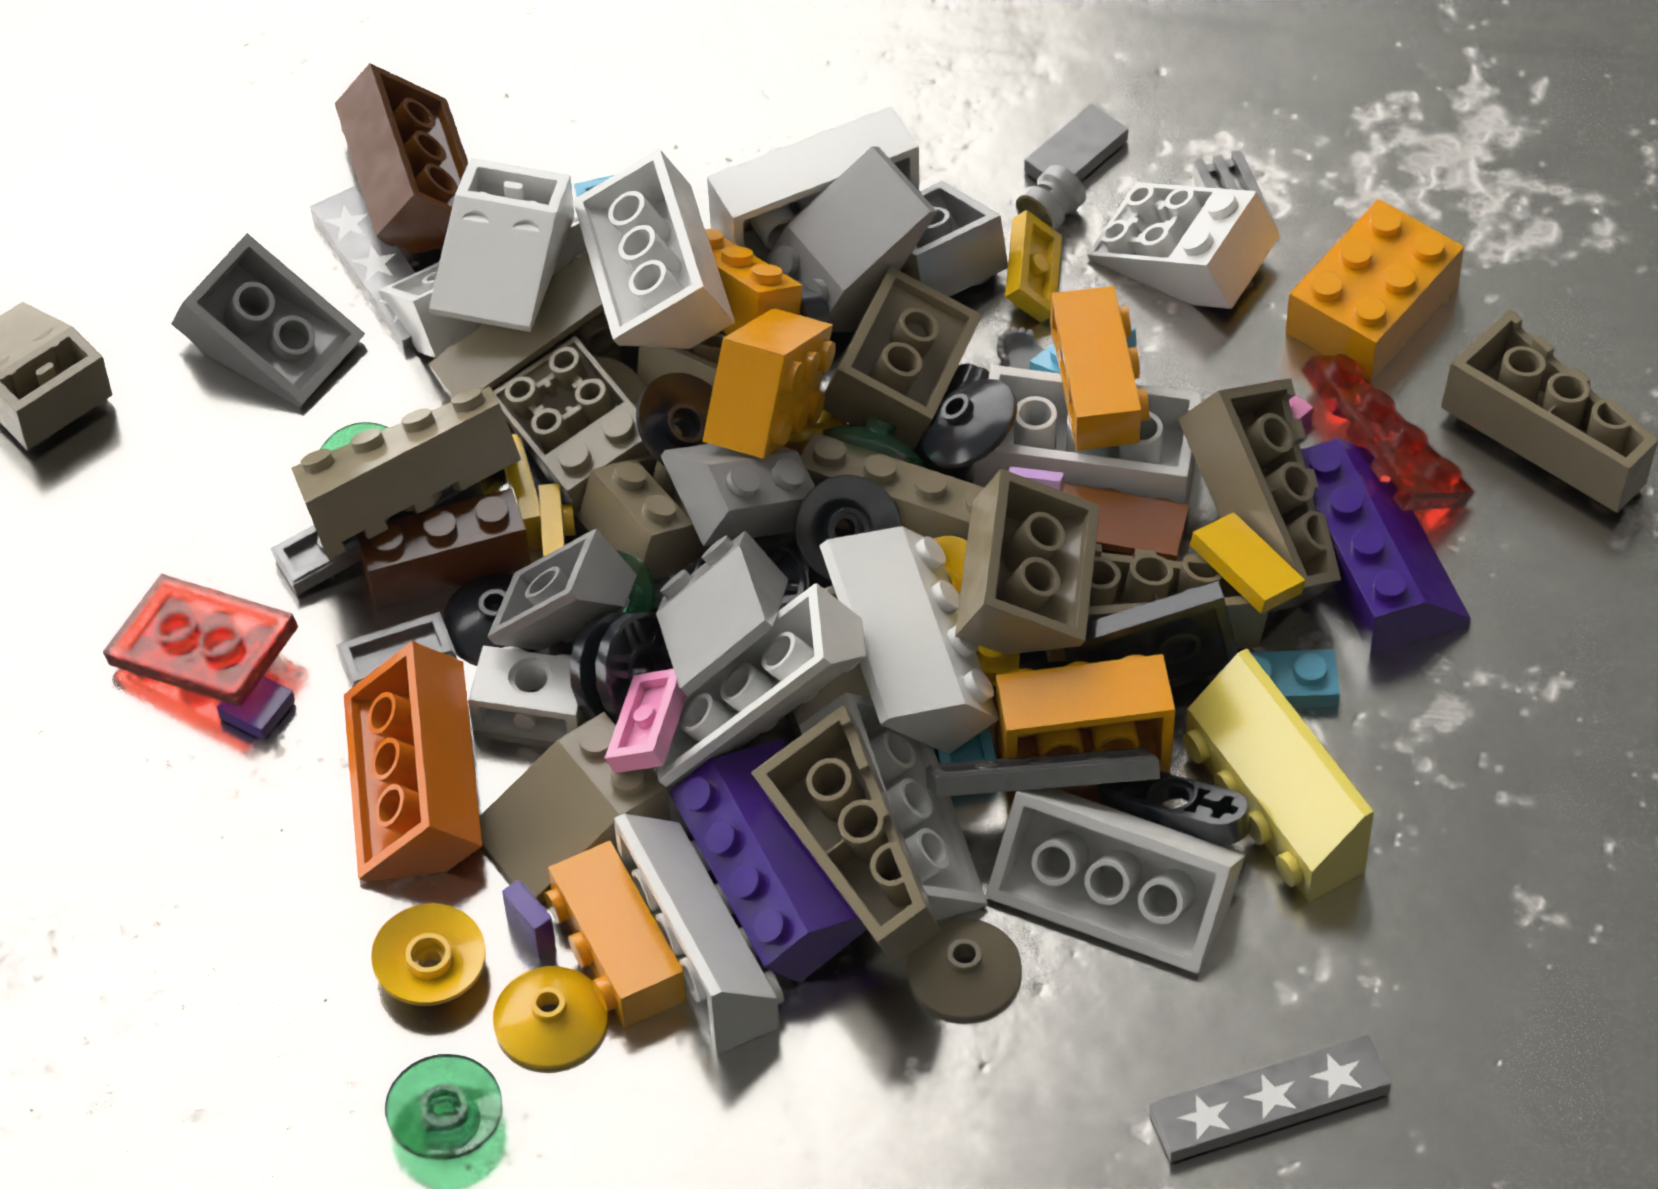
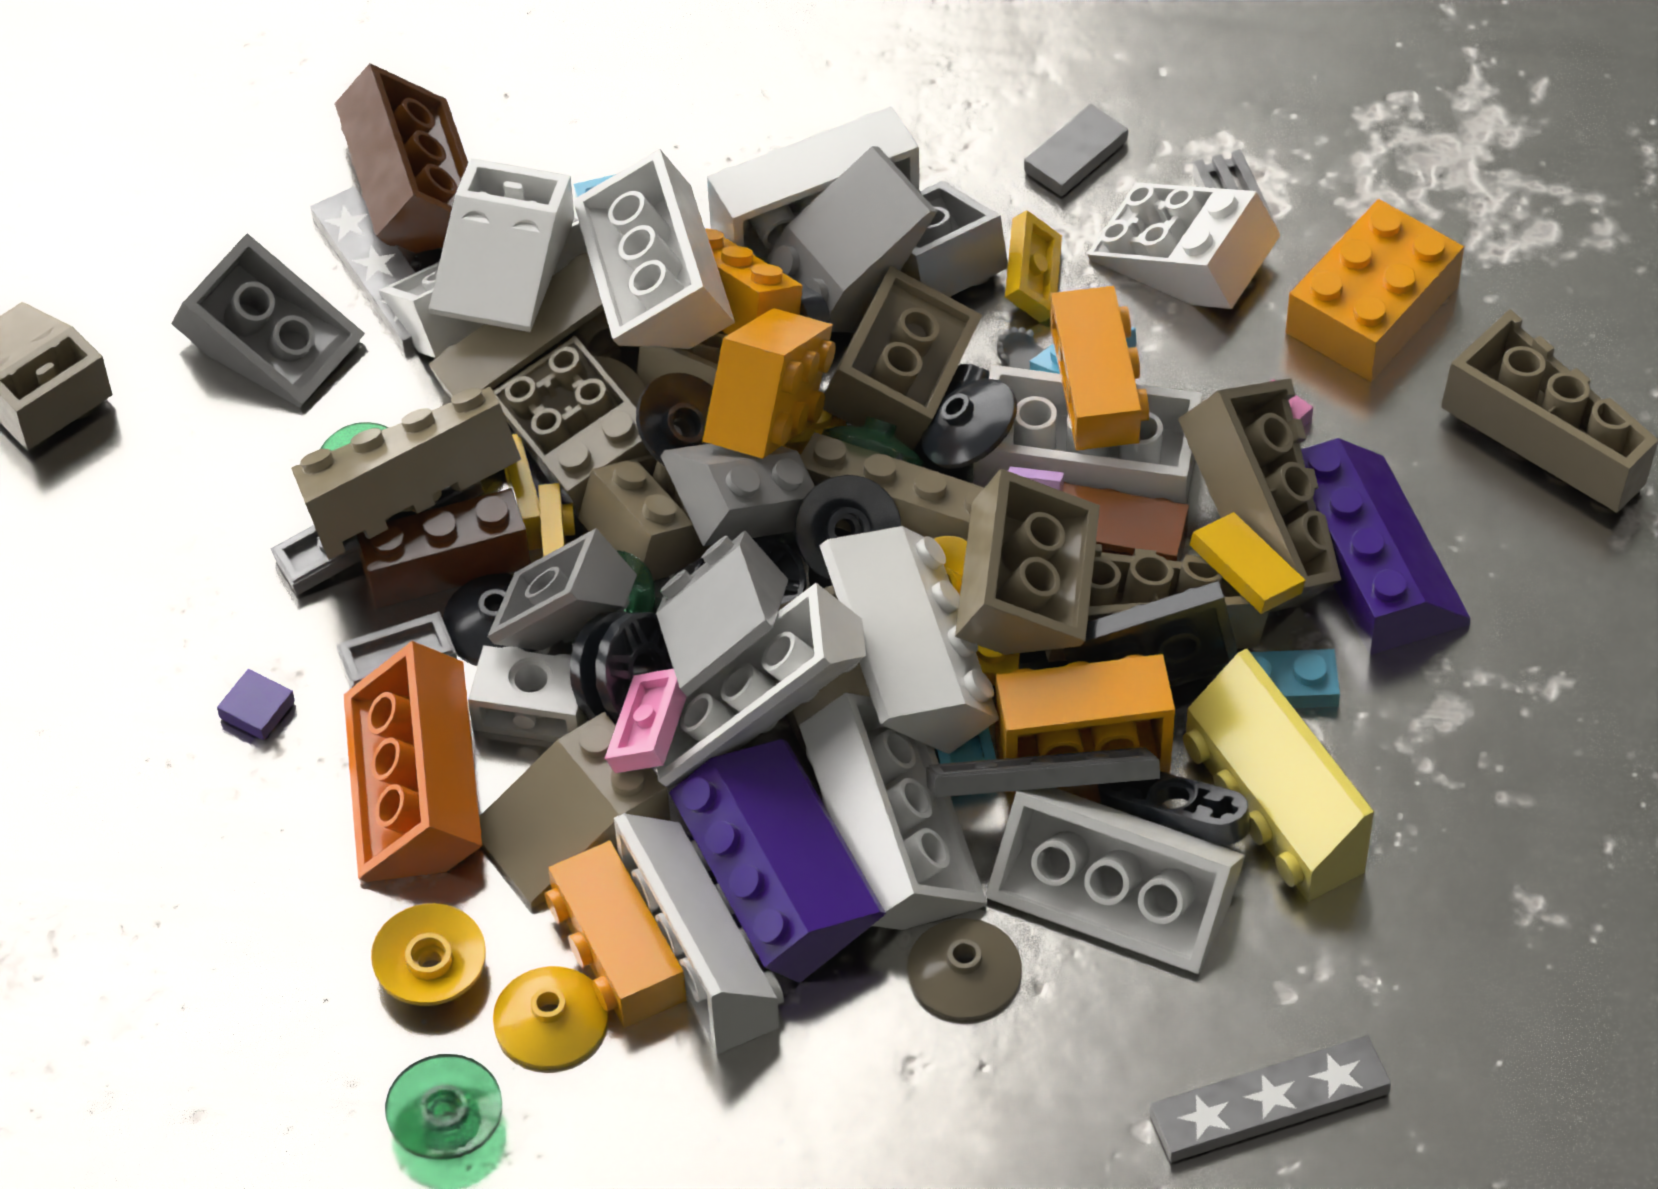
(200, 639): clear red plate -> none
(529, 918): tile -> none
(845, 821): dark tan wedge -> none
(1055, 195): light grey wheel -> none
(1398, 446): clear red wing -> none

